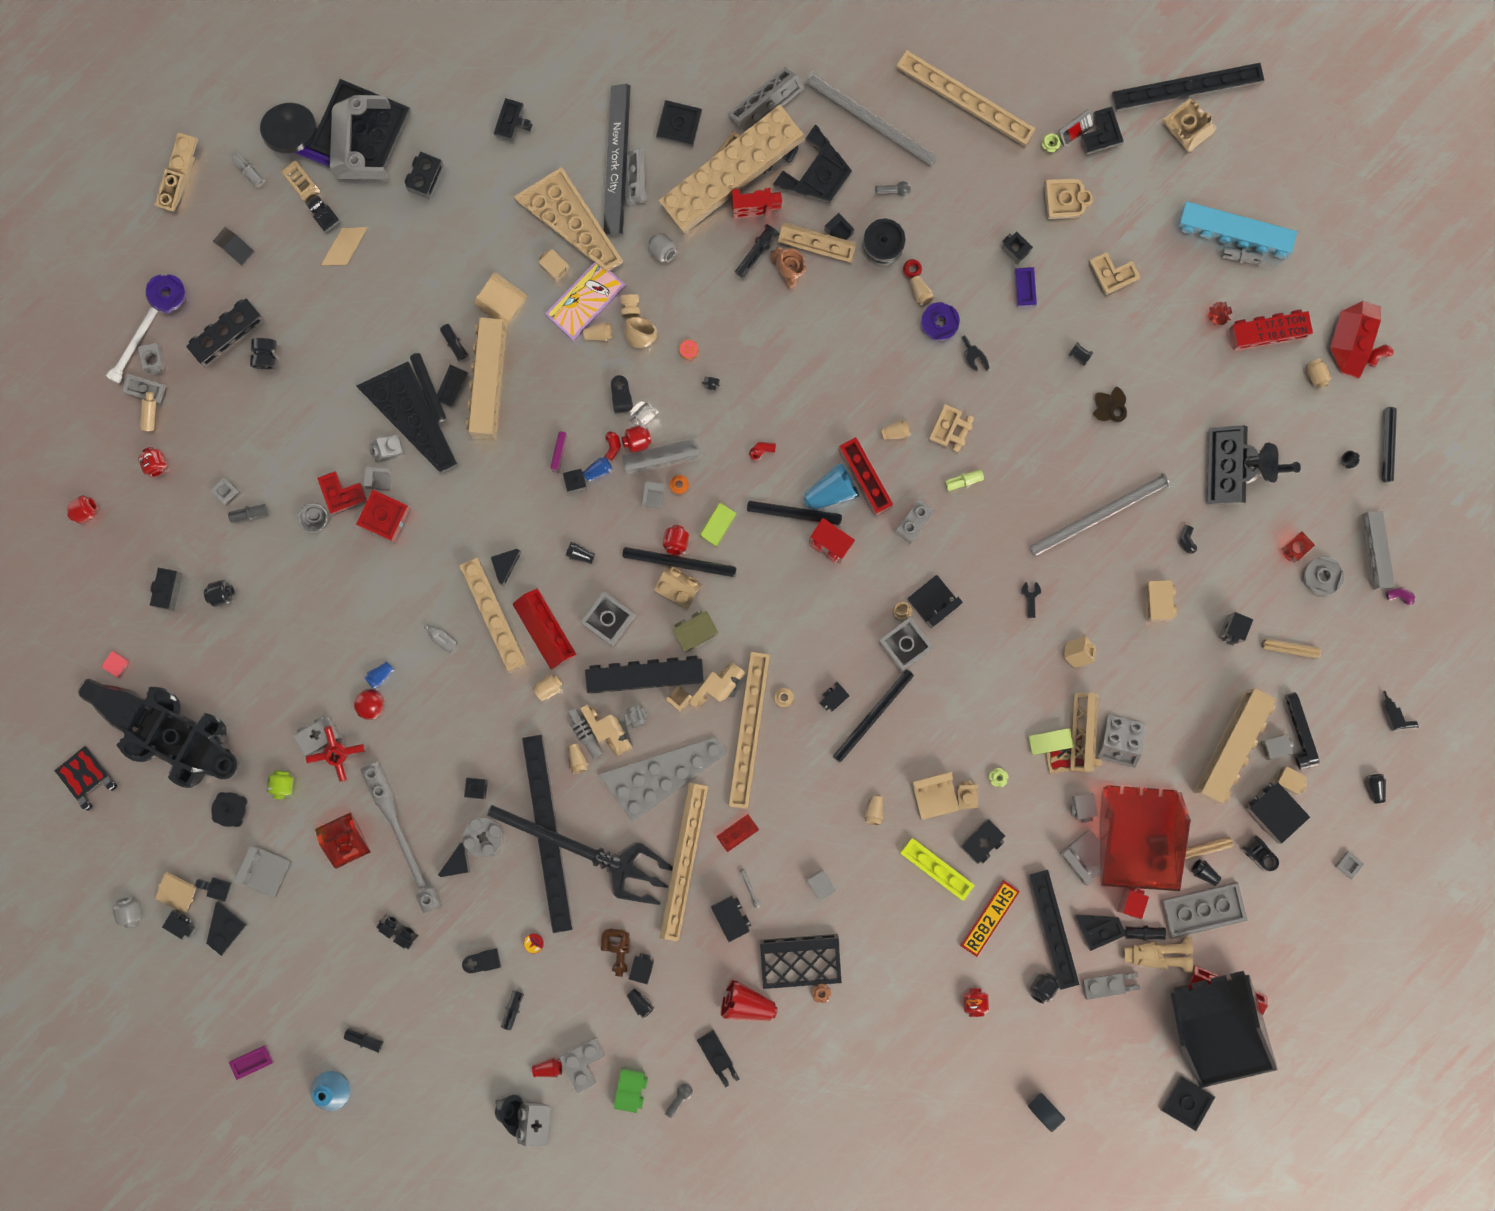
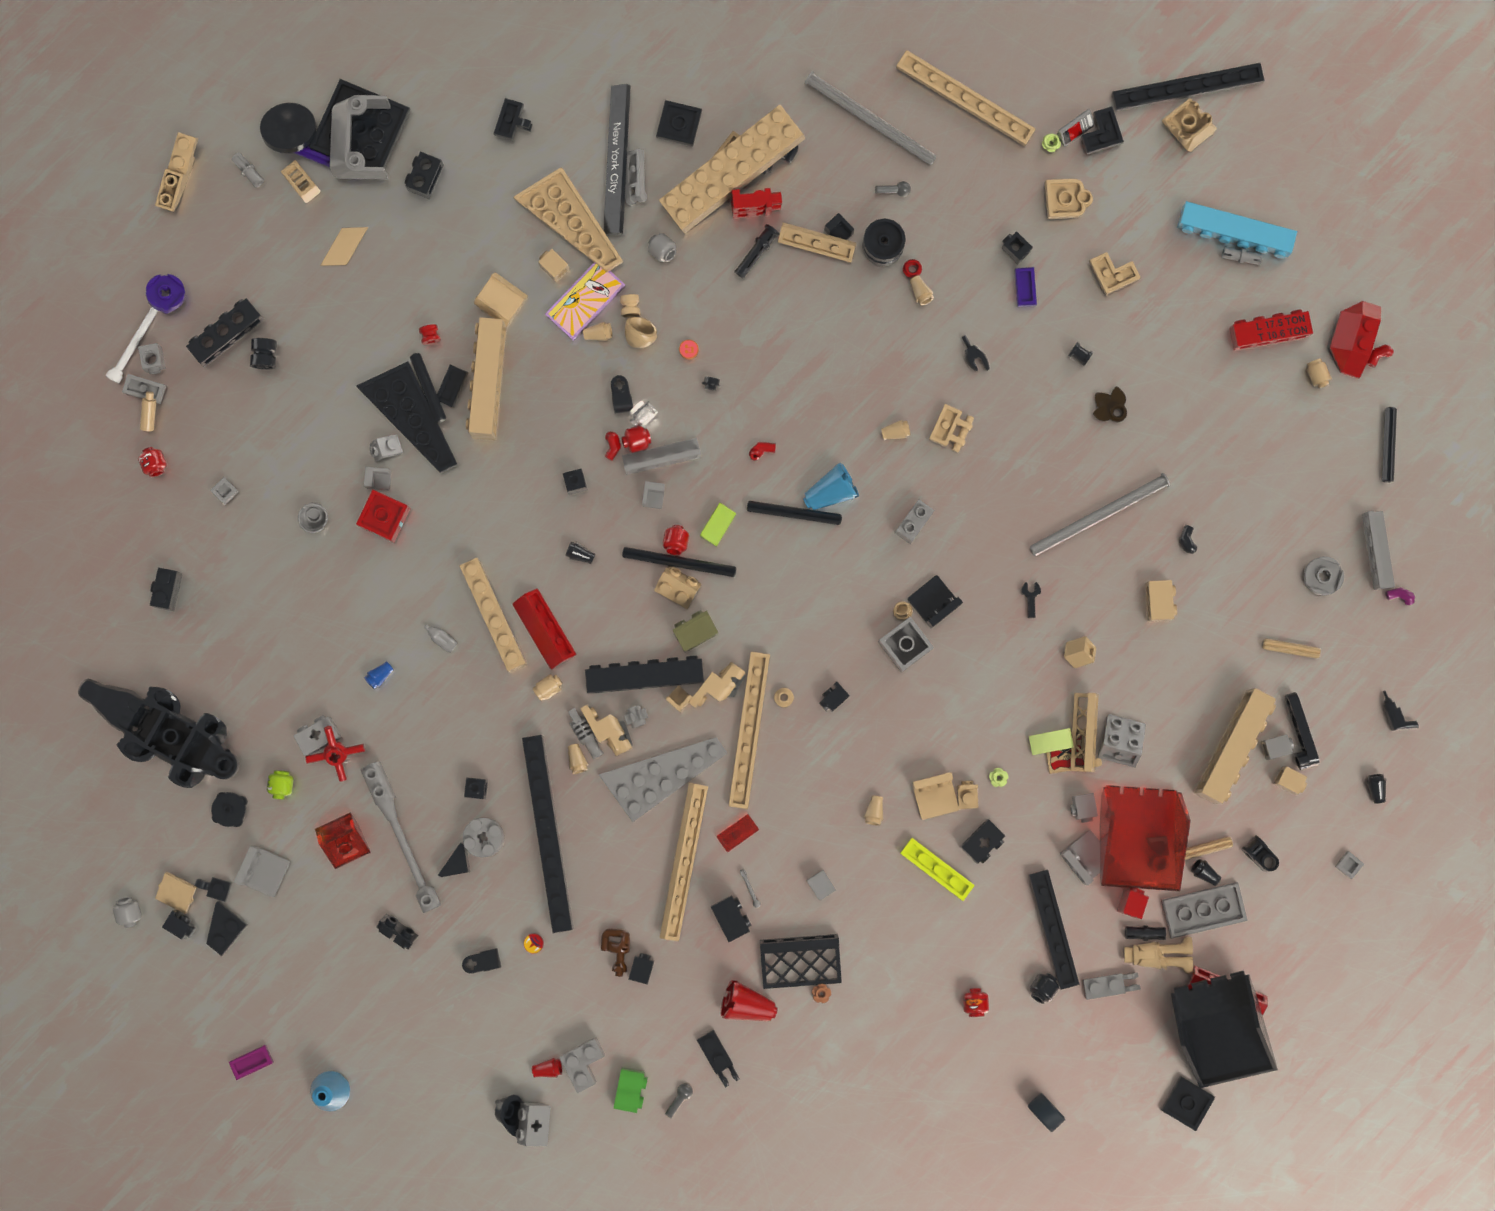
(81, 509): red head -> none
(82, 774): flag -> none
(115, 664): coral tile -> none
(219, 593): black head -> none
(233, 246): black slope -> none
(248, 513): dark grey axle -> none
(325, 216): black plate -> none
(338, 498): red plate -> none
(363, 1040): black axle -> none
(369, 704): red hair -> none
(429, 334): none -> red wheel
(453, 342): black axle -> none
(504, 564): black slope -> none
(512, 1010): black axle -> none
(559, 451): magenta tile -> none
(598, 469): blue cone -> none
(608, 619): light grey brick -> none
(618, 865): black piece -> none
(640, 1003): black cone -> none
(681, 490): orange plate -> none
(781, 94): light grey fence -> none
(787, 258): nougat hair -> none
(823, 176): black wing -> none
(831, 541): red brick -> none
(865, 476): red brick -> none
(872, 717): black axle -> none
(945, 312): dark purple plate -> none
(964, 480): yellowish green axle -> none
(990, 918): tile -> none
(1099, 929): black wing -> none
(1219, 313): clear red gear -> none
(1232, 462): black plate -> none
(1235, 628): black brick -> none
(1277, 812): black brick -> none
(1304, 543): clear red brick -> none
(1350, 459): black plate -> none

